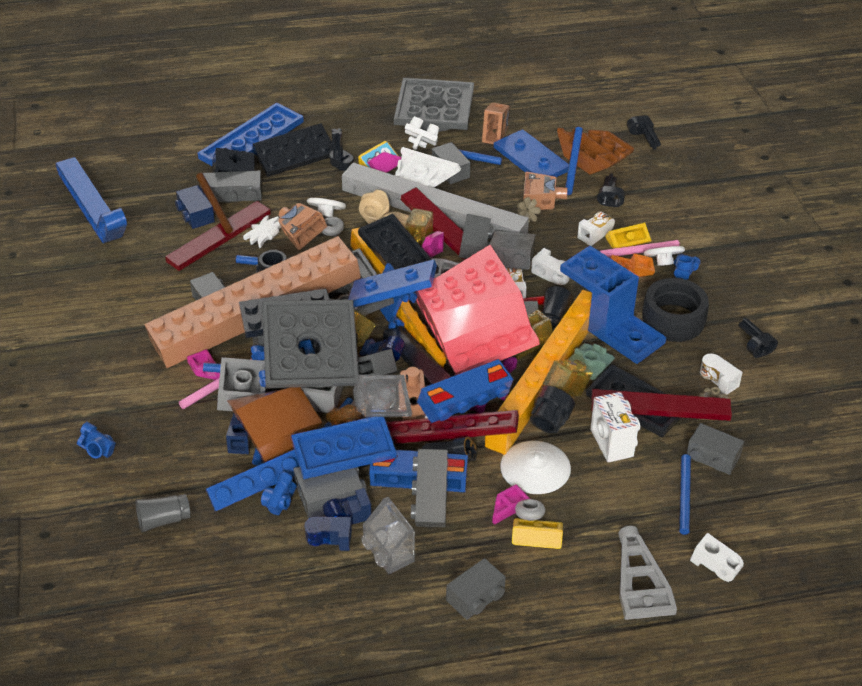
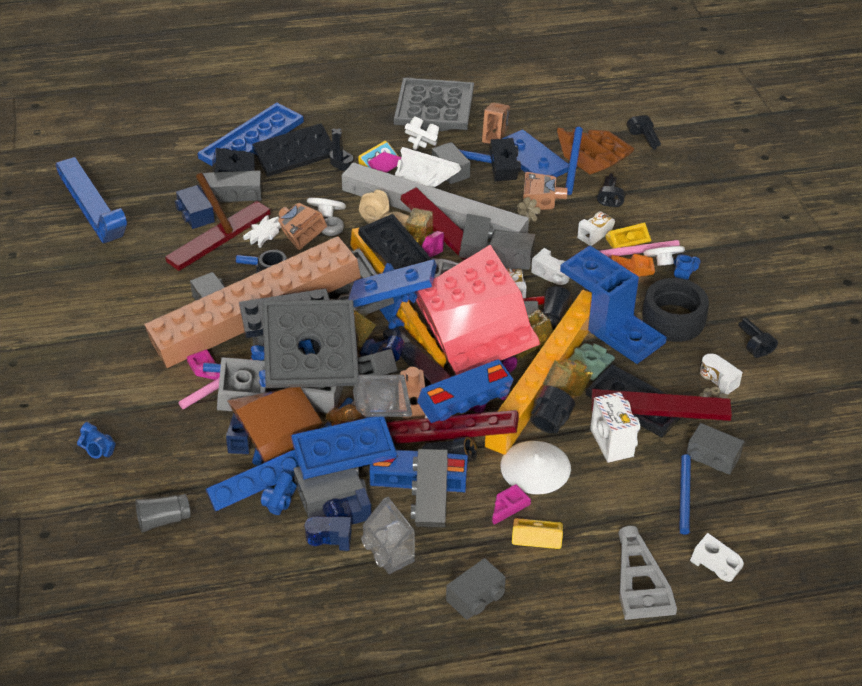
(504, 159): none -> black brick
(530, 509): light grey piece -> none

